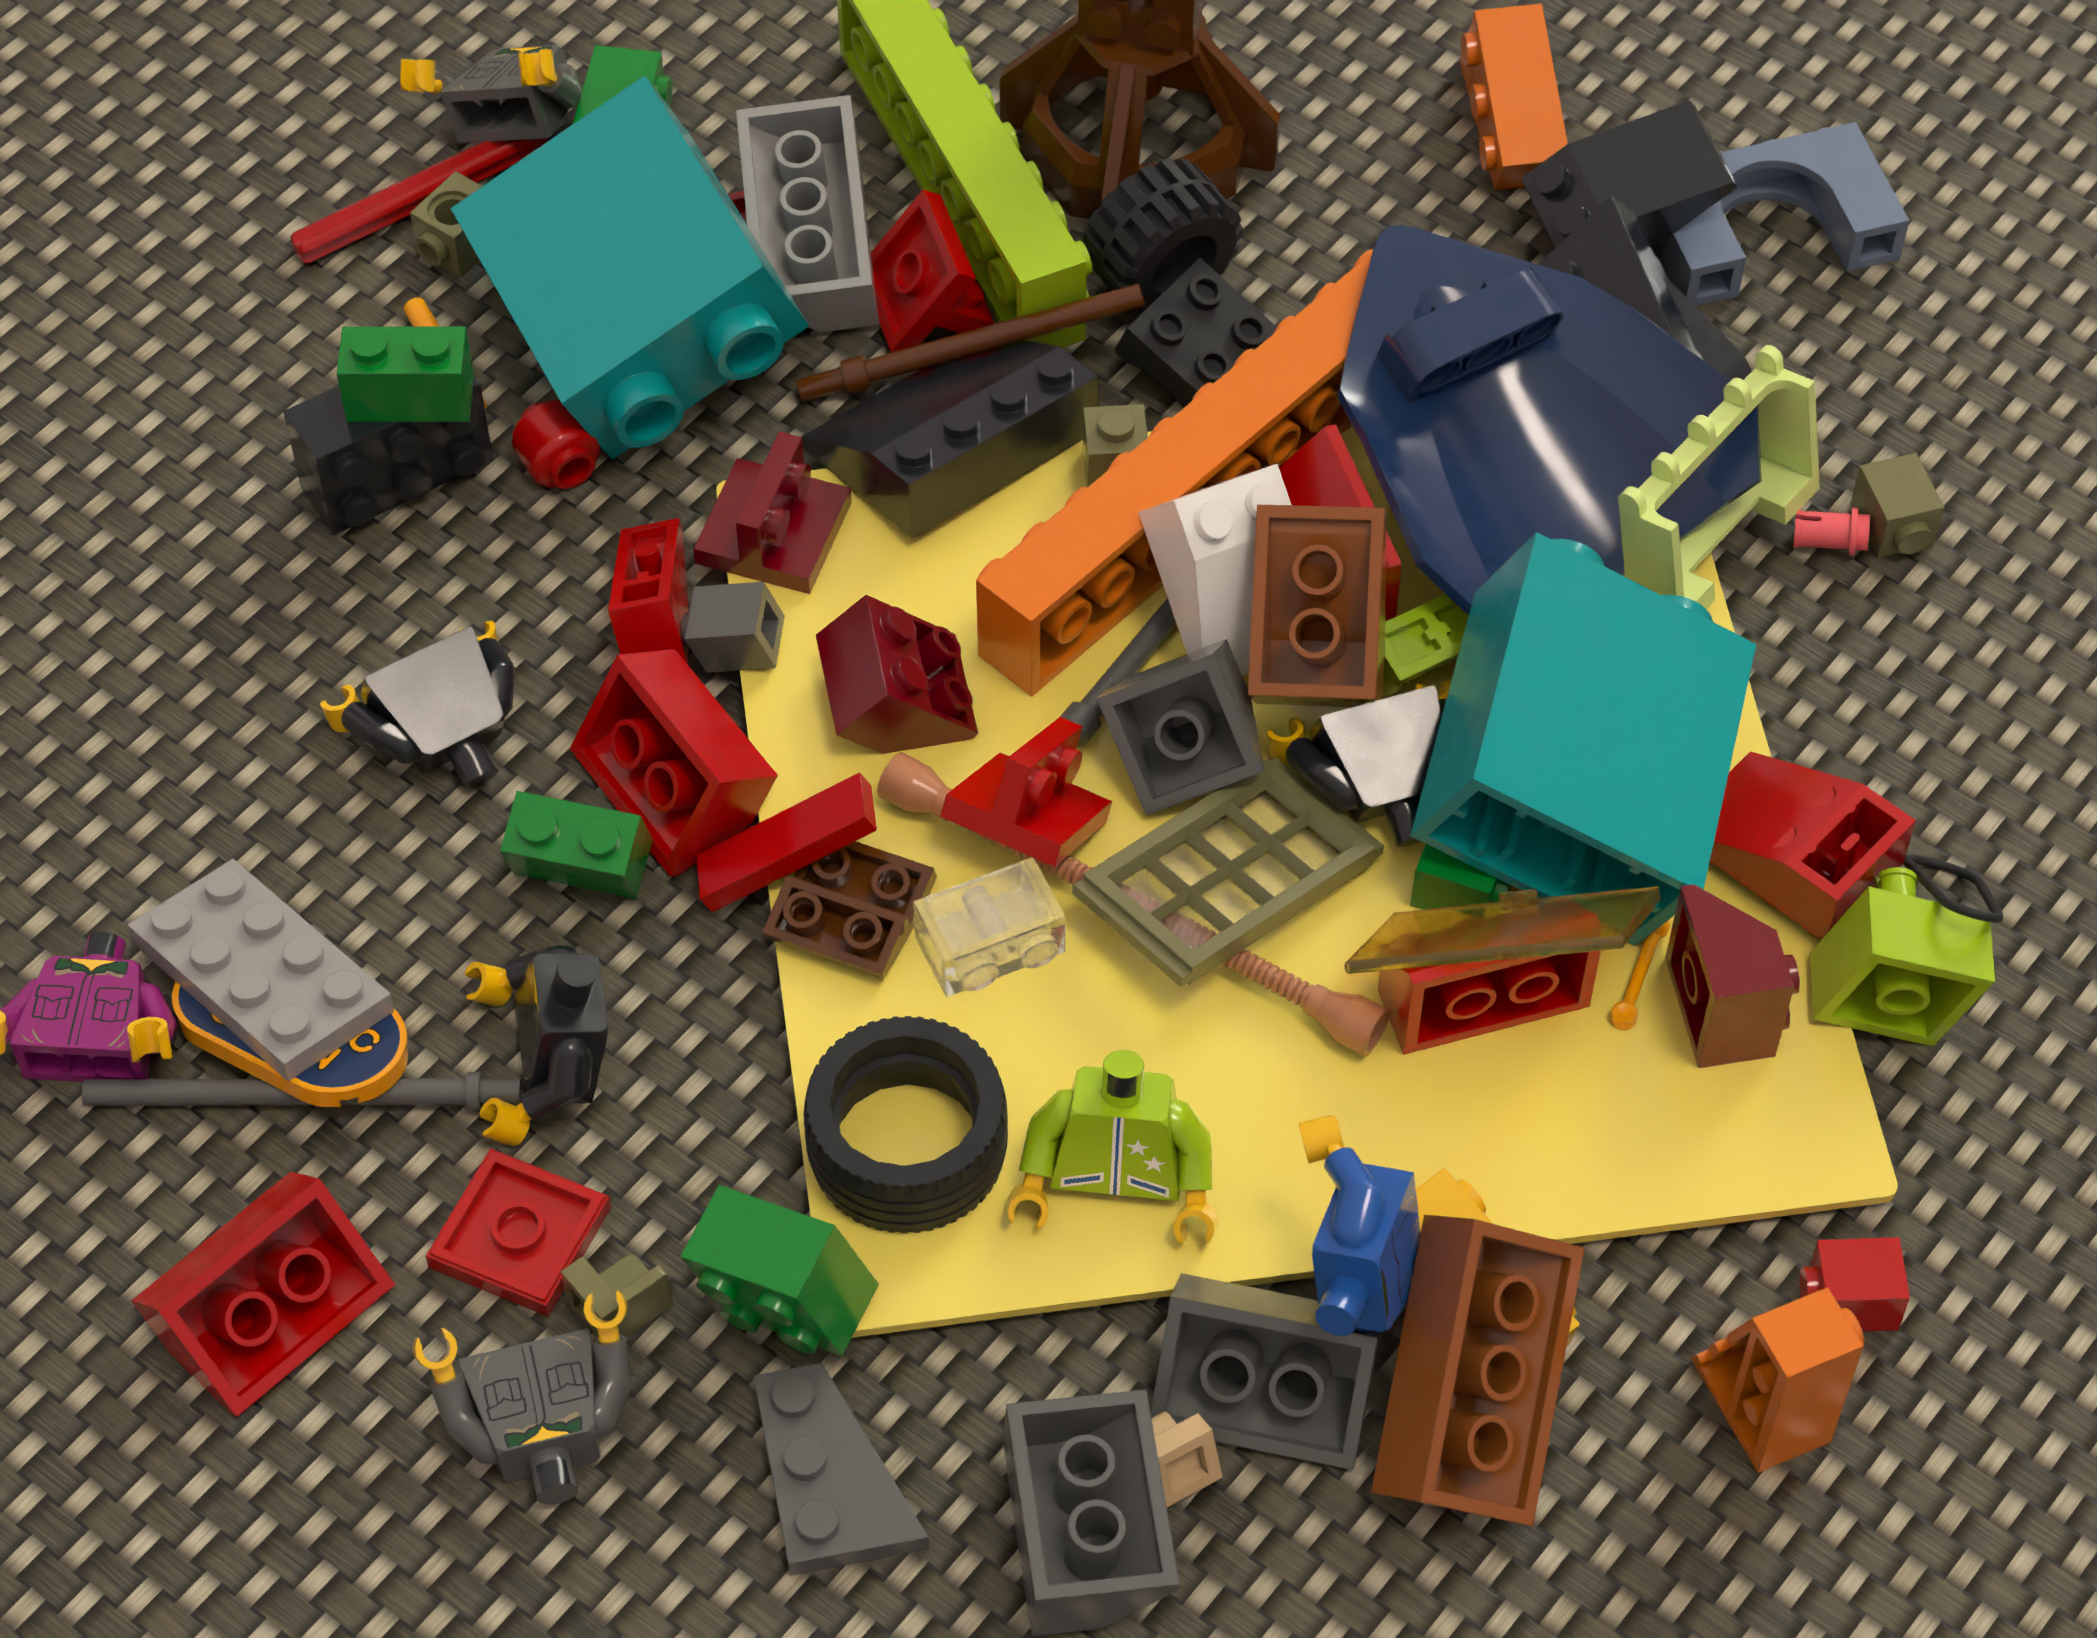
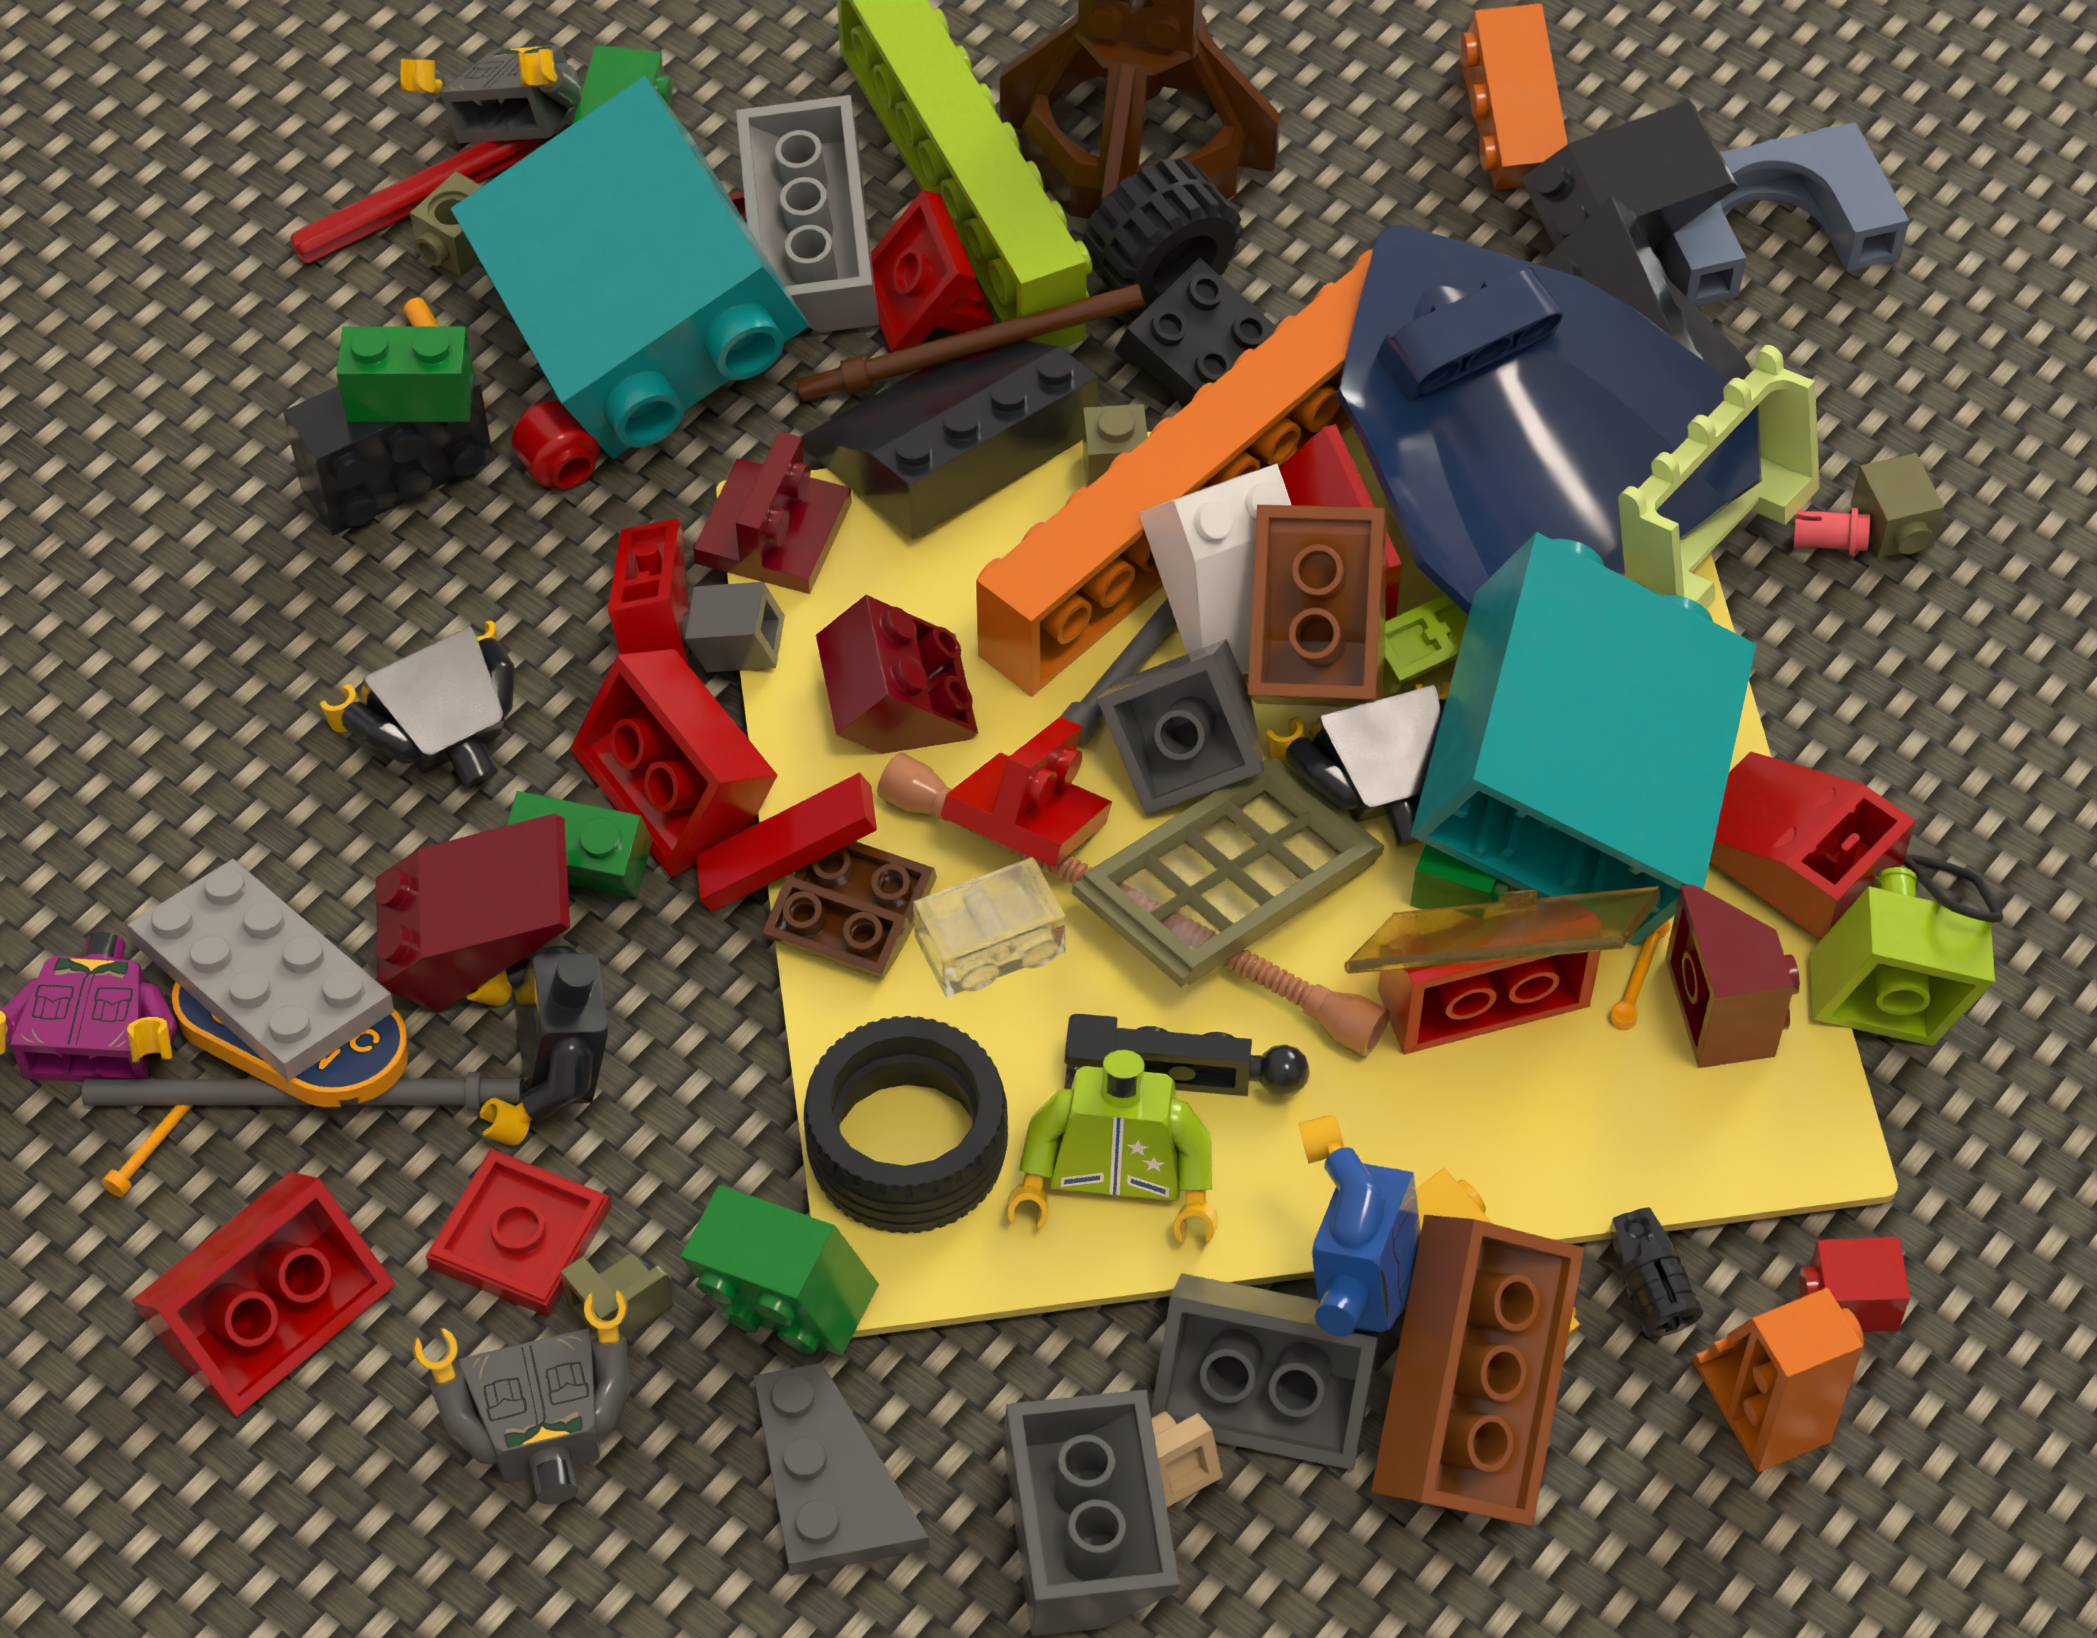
(118, 1181): none -> light orange piece
(470, 909): none -> dark red slope
(1195, 1061): none -> black plate
(1653, 1274): none -> black hinge

